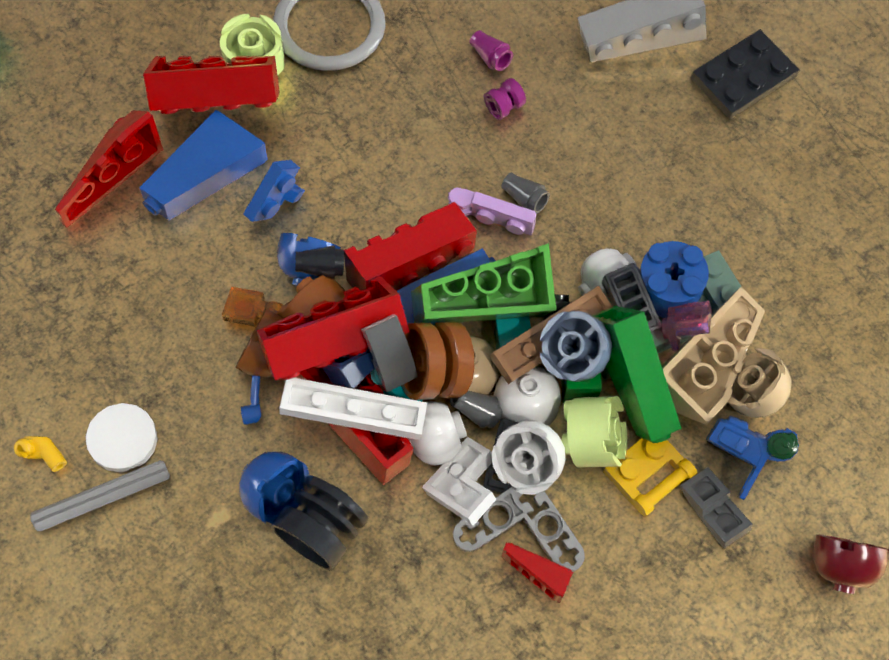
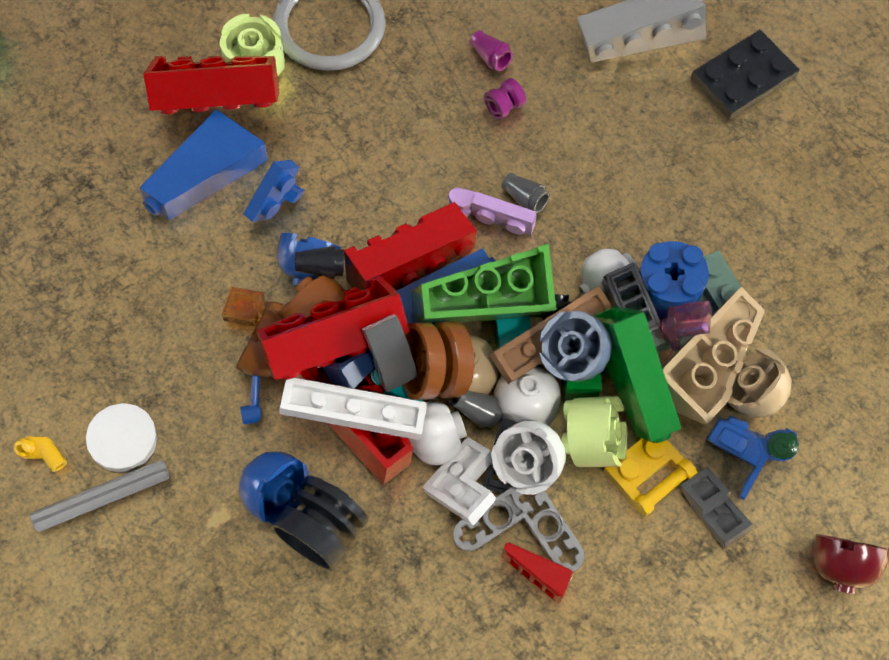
(117, 157): red wedge -> none

